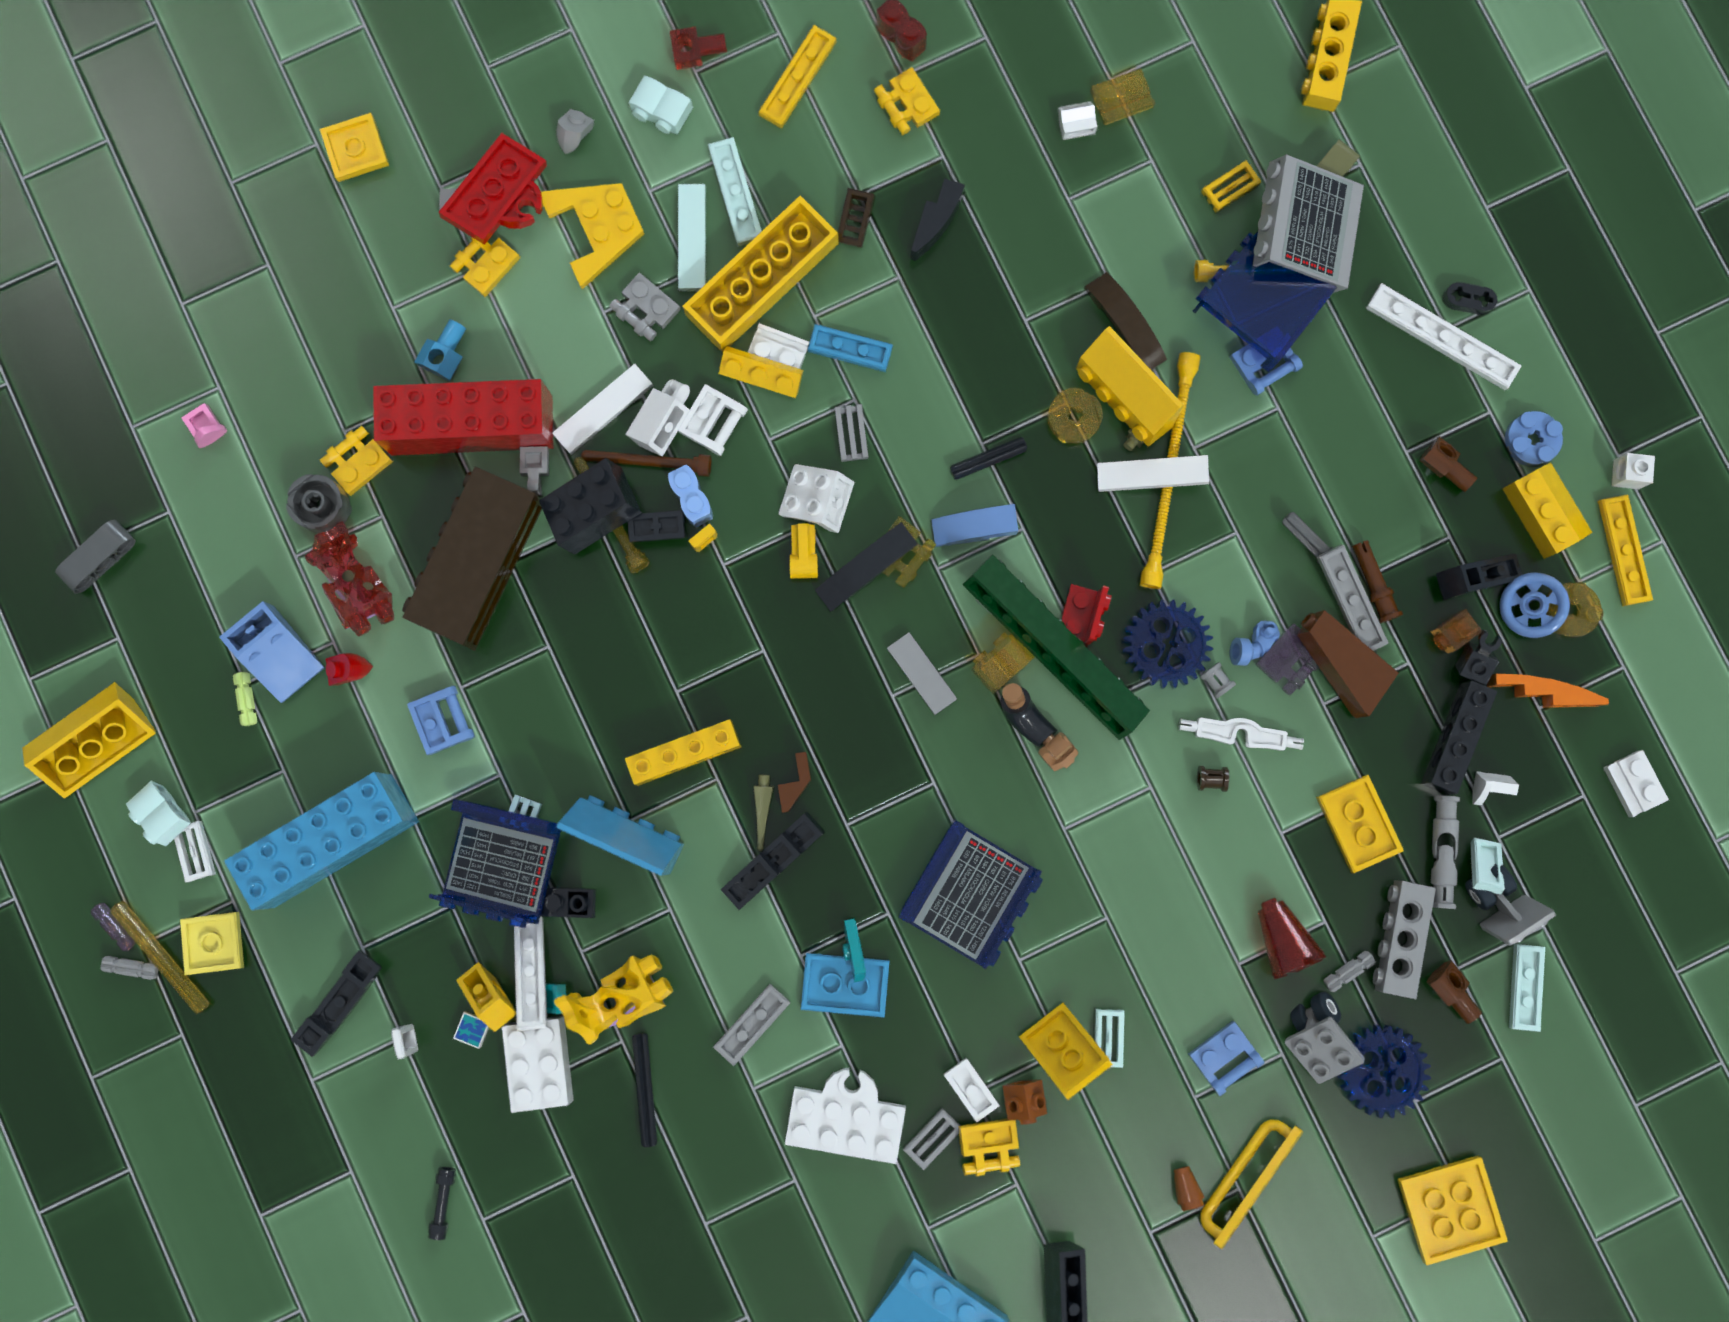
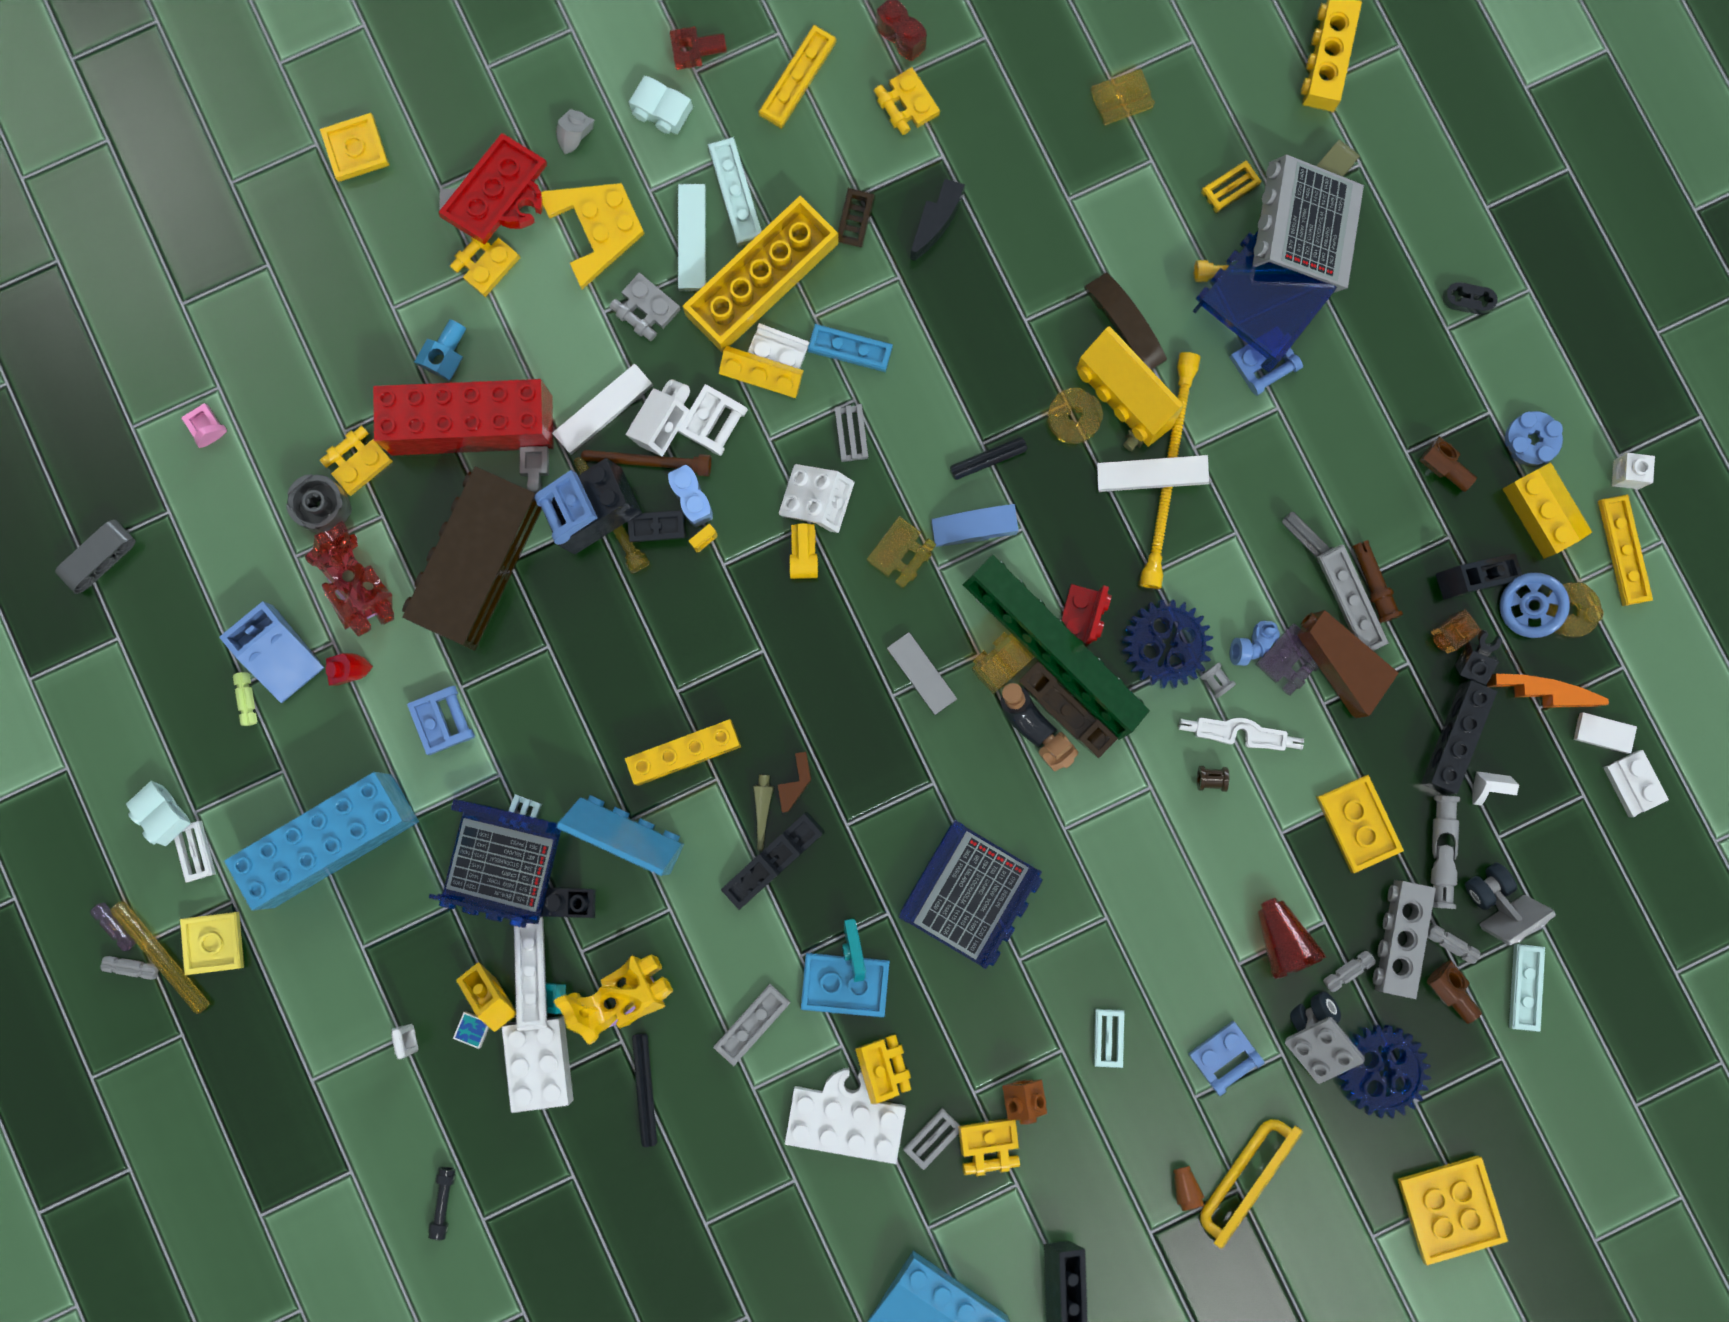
(88, 740): yellow slope -> none
(337, 1004): black slope -> none
(572, 502): none -> medium blue plate
(866, 567): black slope -> none
(878, 1072): none -> yellow plate
(971, 1089): white plate -> none
(1065, 1051): yellow plate -> none
(1067, 710): none -> dark brown slope
(1077, 120): white piece -> none
(1443, 337): white tile -> none
(1453, 944): none -> light grey axle
(1483, 857): light aqua tile -> none
(1605, 733): none -> white tile

